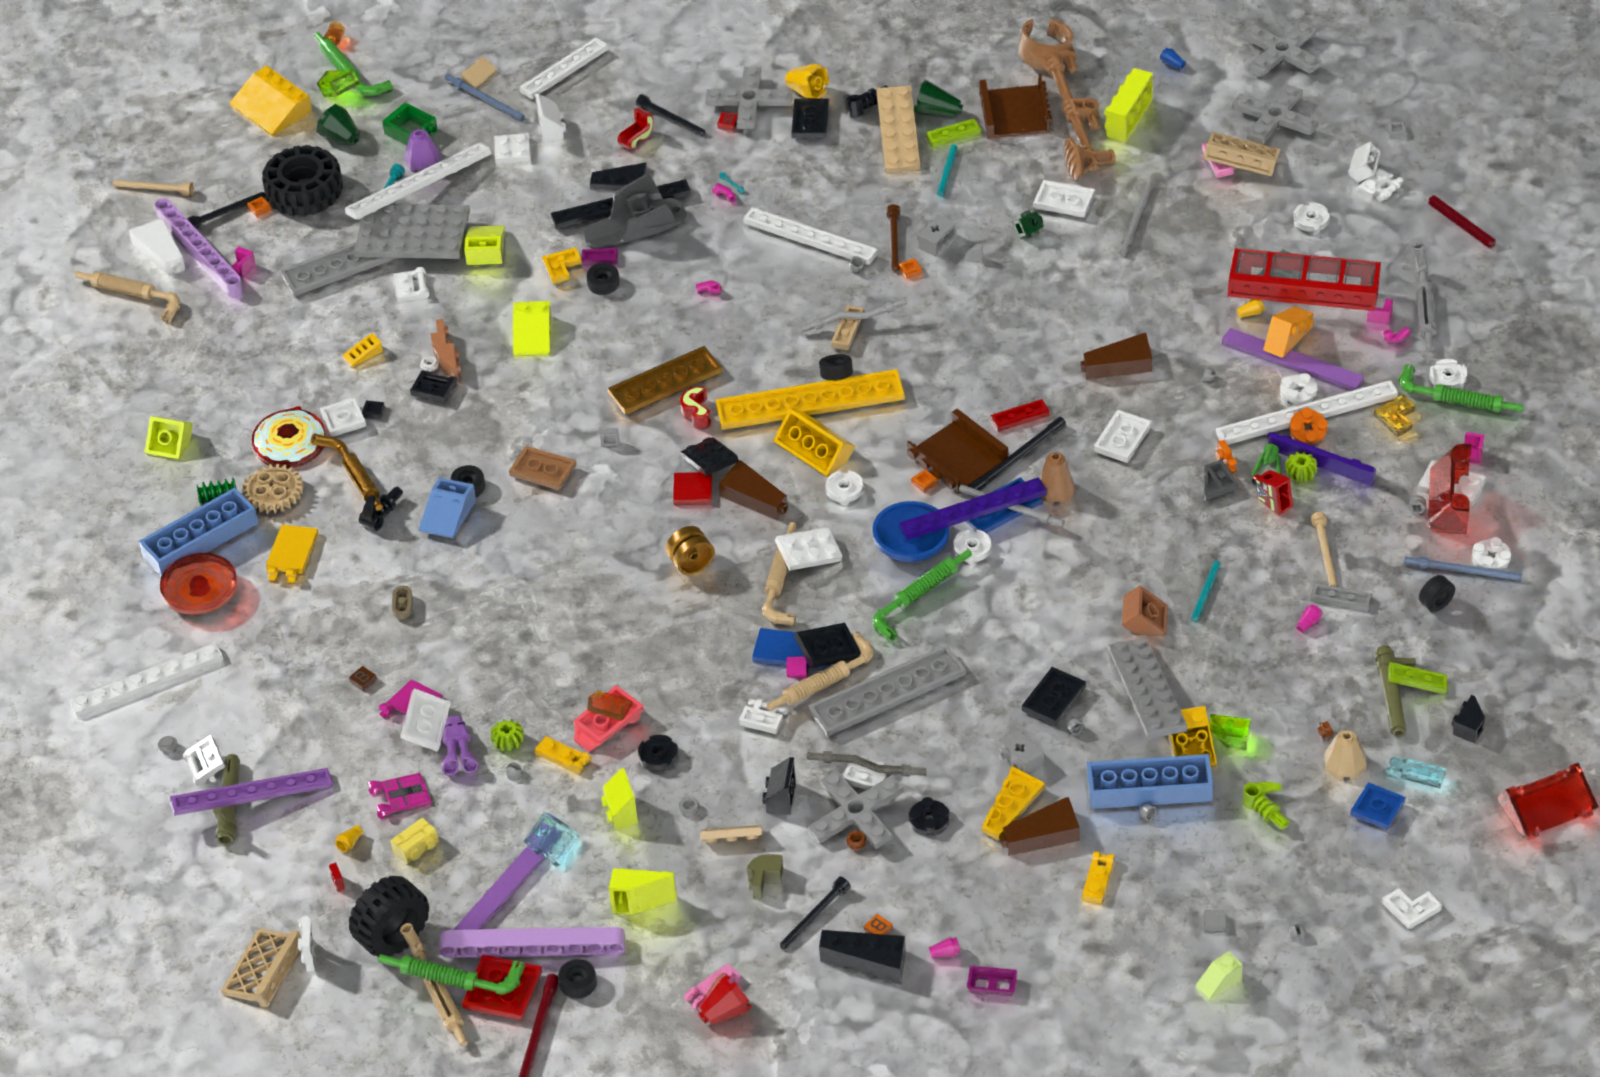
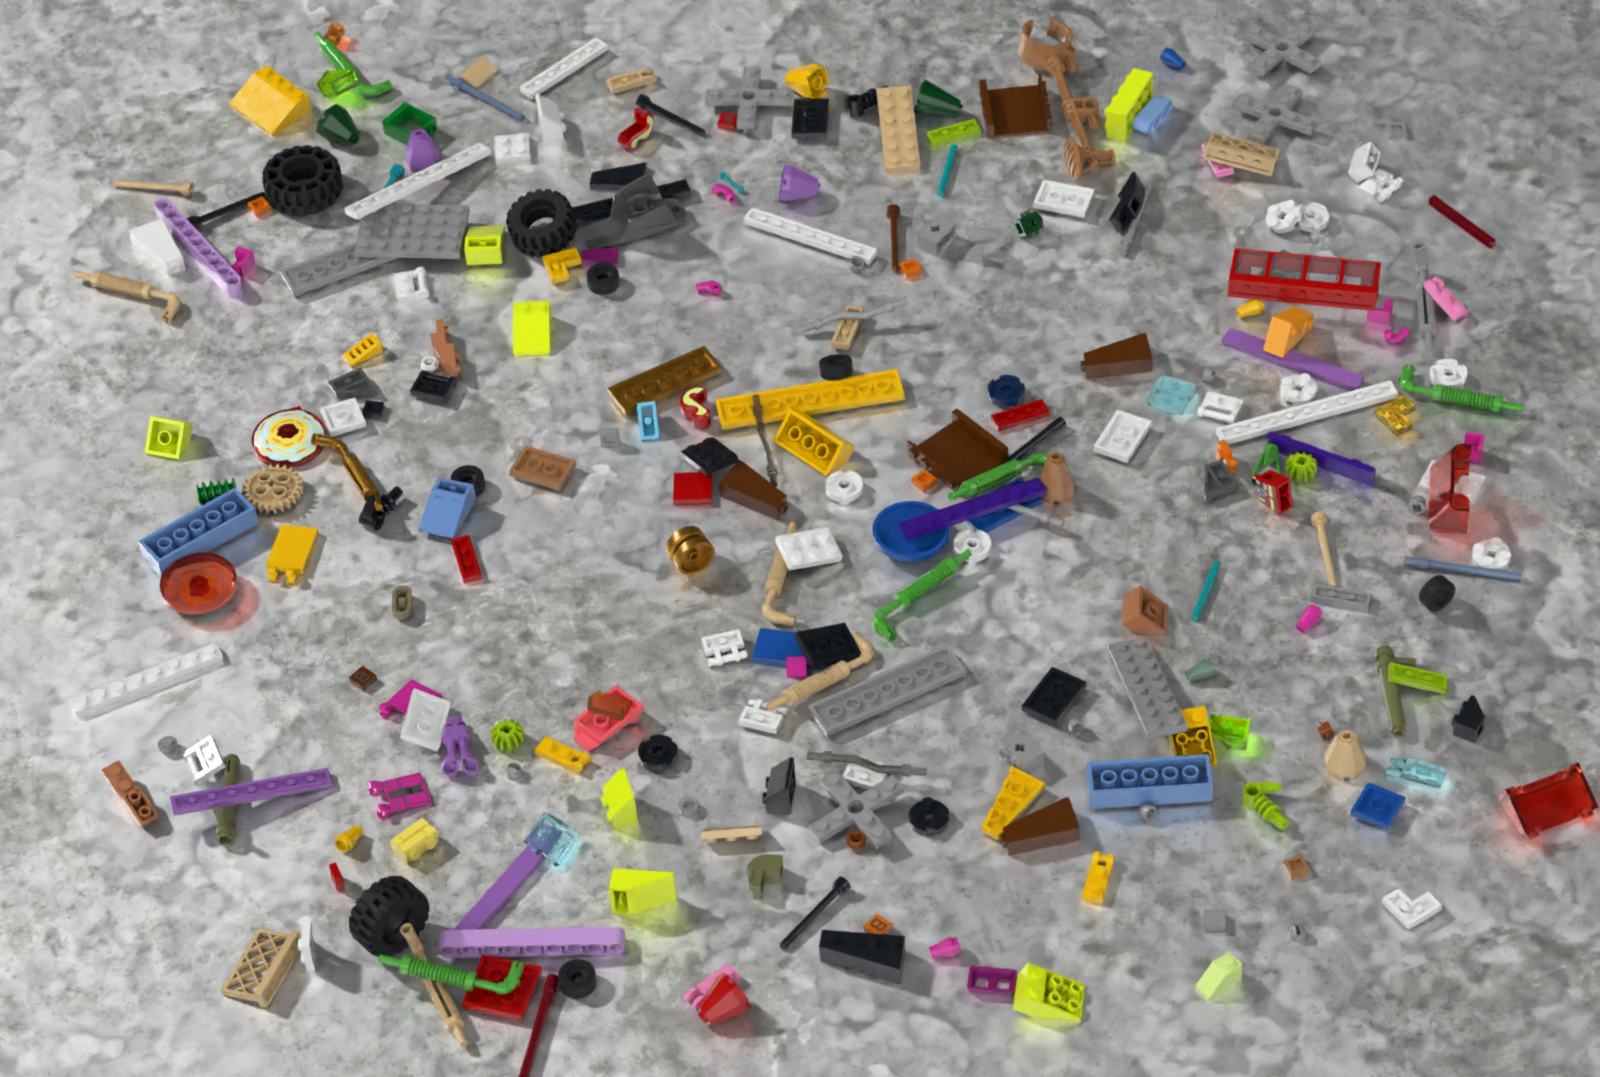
(129, 794): none -> nougat slope
(352, 385): none -> dark grey wing
(466, 559): none -> red tile
(535, 207): none -> black tyre
(631, 80): none -> tan hinge
(647, 420): none -> medium azure slope
(724, 643): none -> white plate
(758, 412): none -> clear smoke bar
(797, 184): none -> medium lavender cone
(996, 476): none -> bright green piece
(1001, 398): none -> dark blue plate
(1047, 994): none -> neon yellow slope
(1130, 203): none -> black slope
(1152, 114): none -> light blue beam
(1171, 394): none -> clear light blue slope
(1202, 670): none -> sand green cone
(1220, 407): none -> white plate
(1291, 215): none -> white plate
(1296, 866): none -> medium nougat tile
(1313, 418): orange plate -> none
(1445, 298): none -> bright pink hinge

